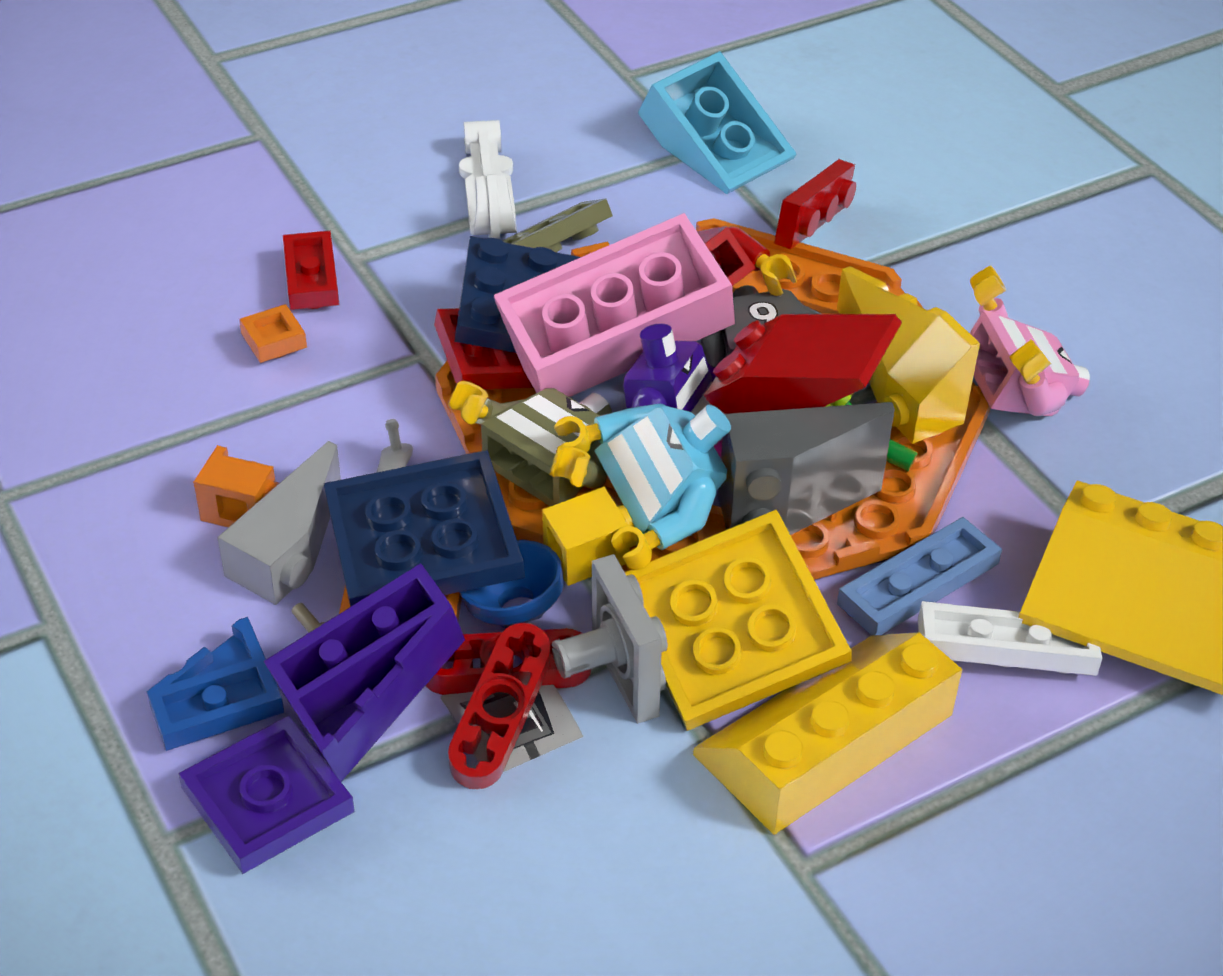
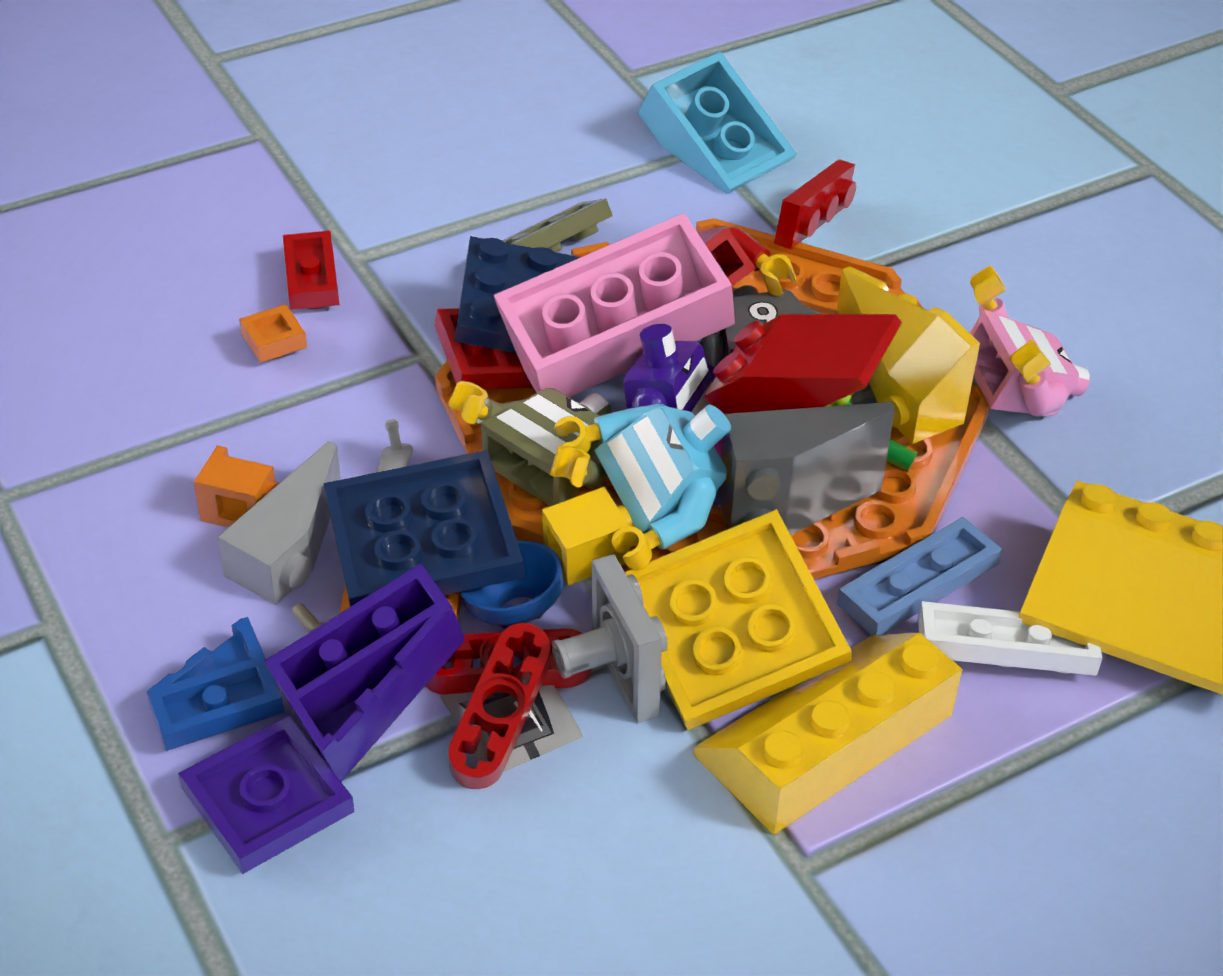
(487, 180): white piece -> none

